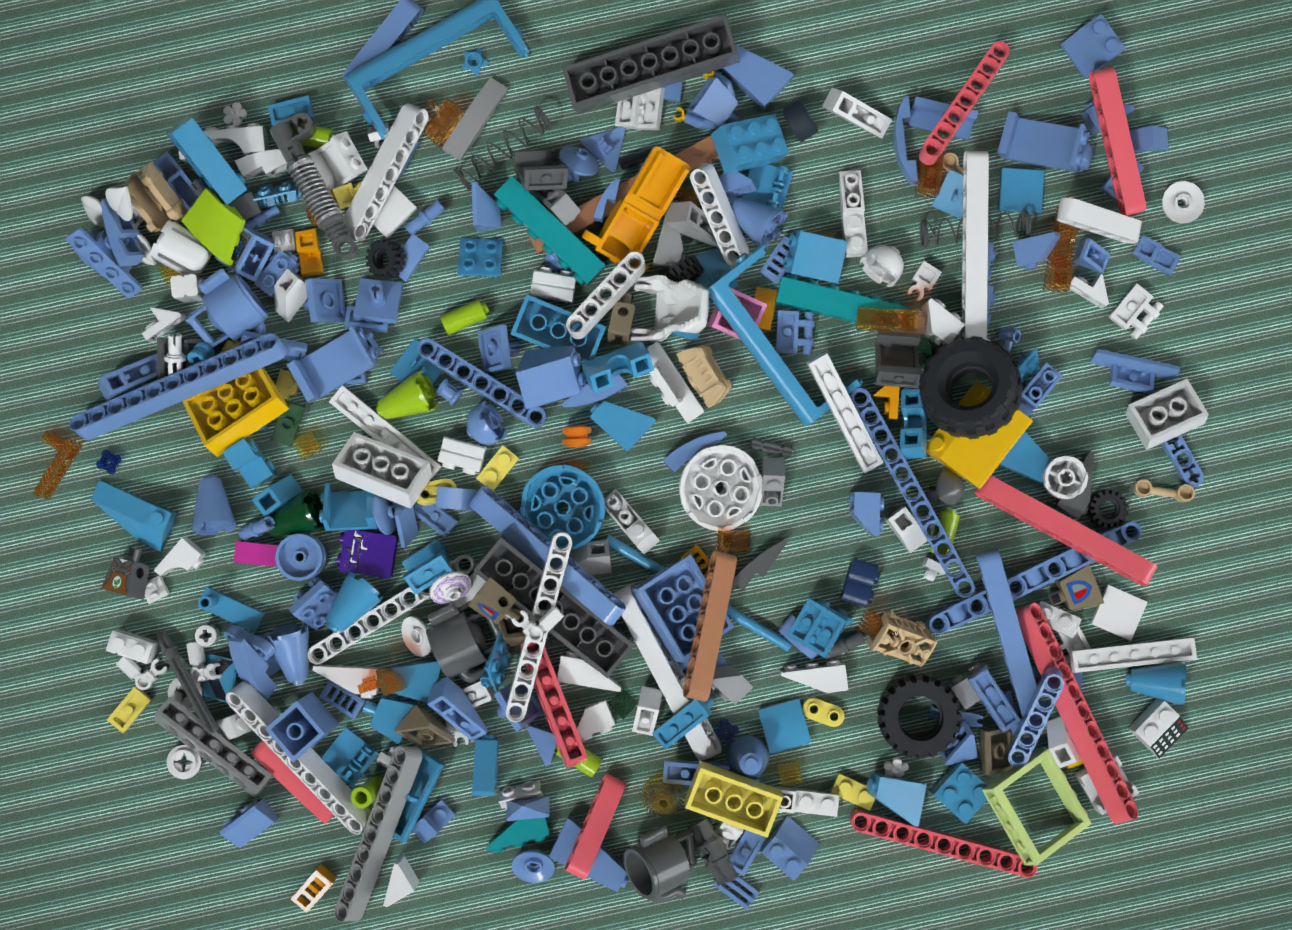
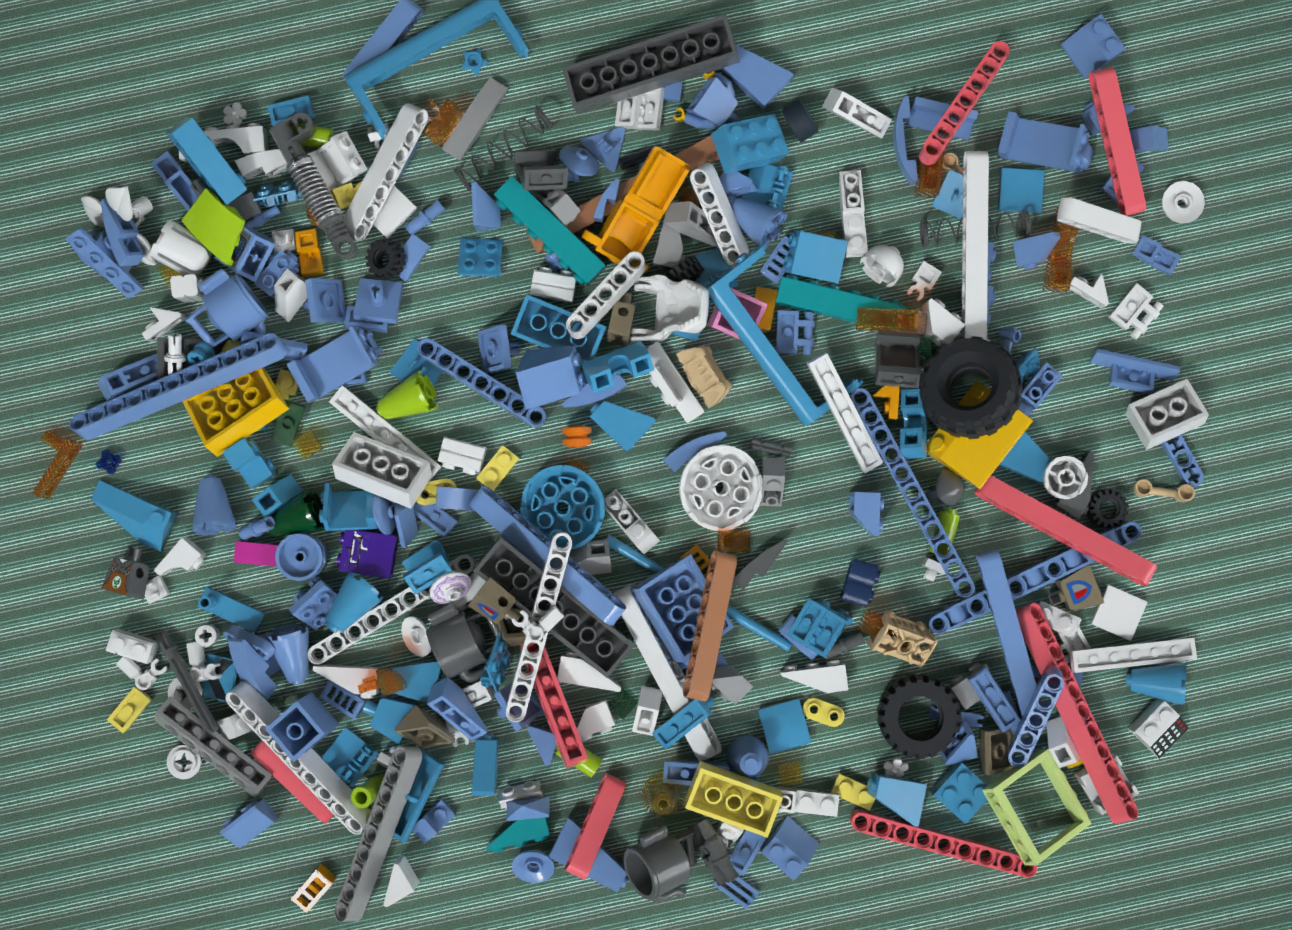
(154, 198): tan piece -> none
(449, 392): medium blue bush -> none
(464, 316): lime brick -> none
(485, 425): medium blue cylinder -> none
(732, 731): clear blue plate -> none
(906, 529): white slope -> none
(1091, 256): medium blue slope -> none

